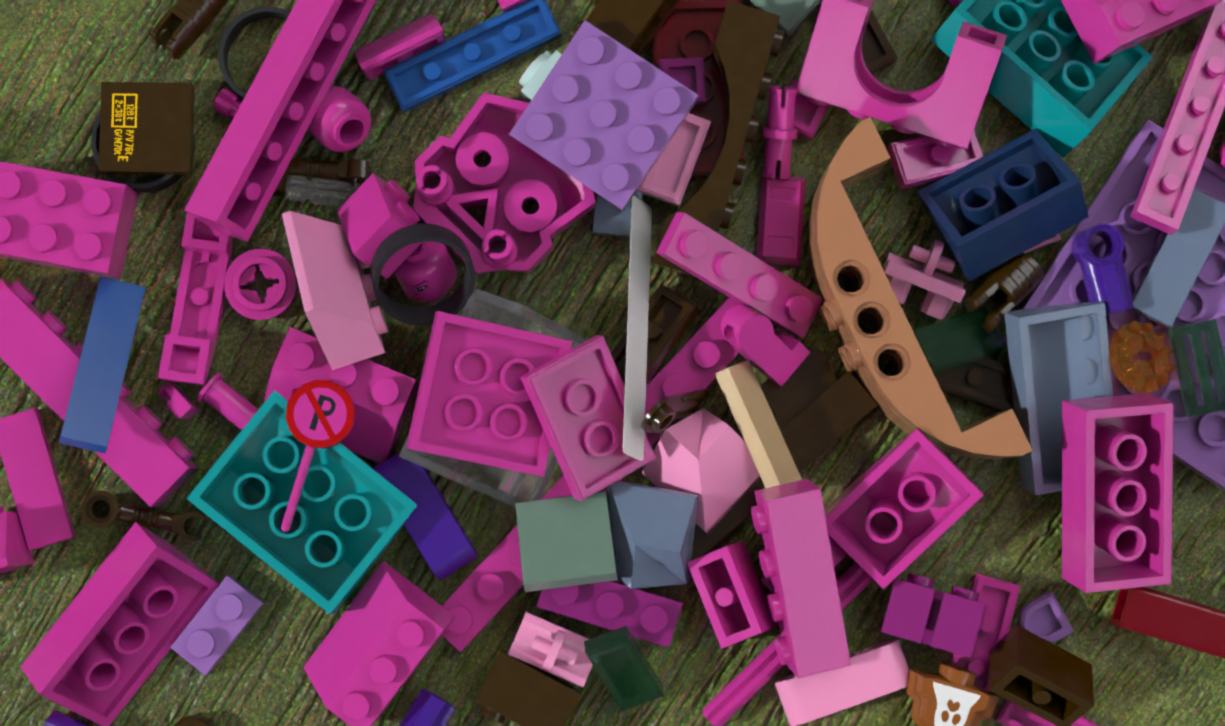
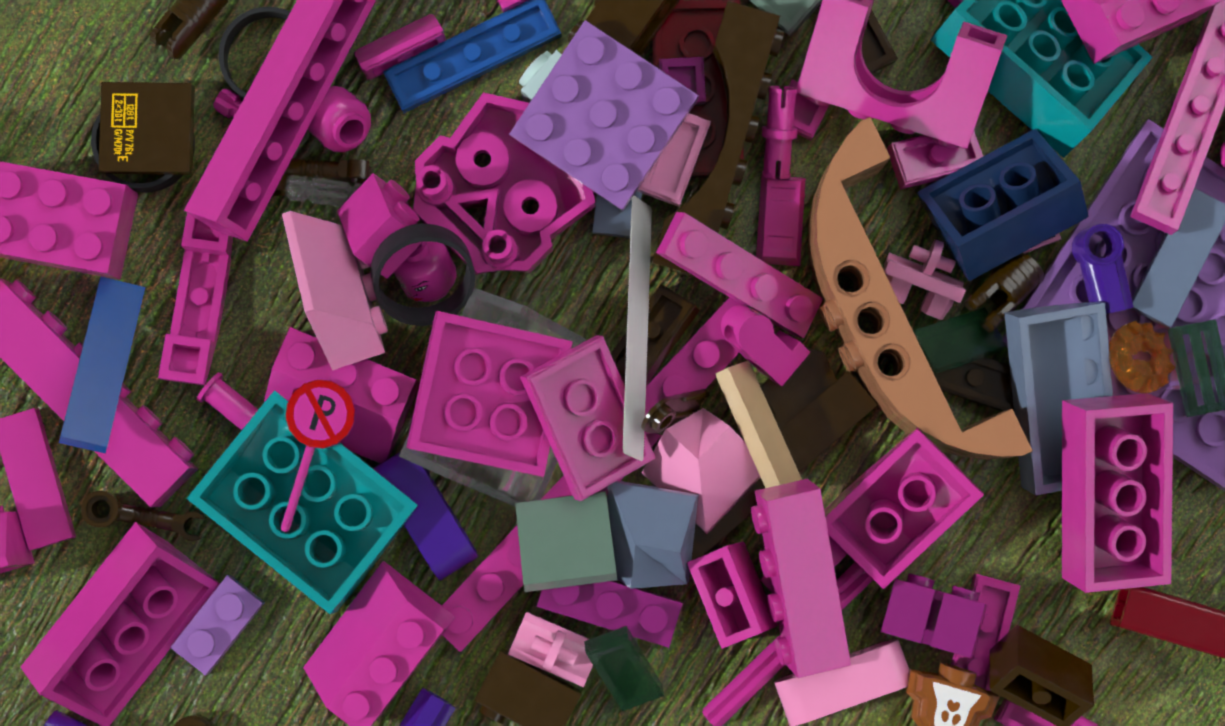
(178, 401): dark pink tile -> none
(244, 272): dark pink gear -> none
(1045, 618): medium lavender tile -> none

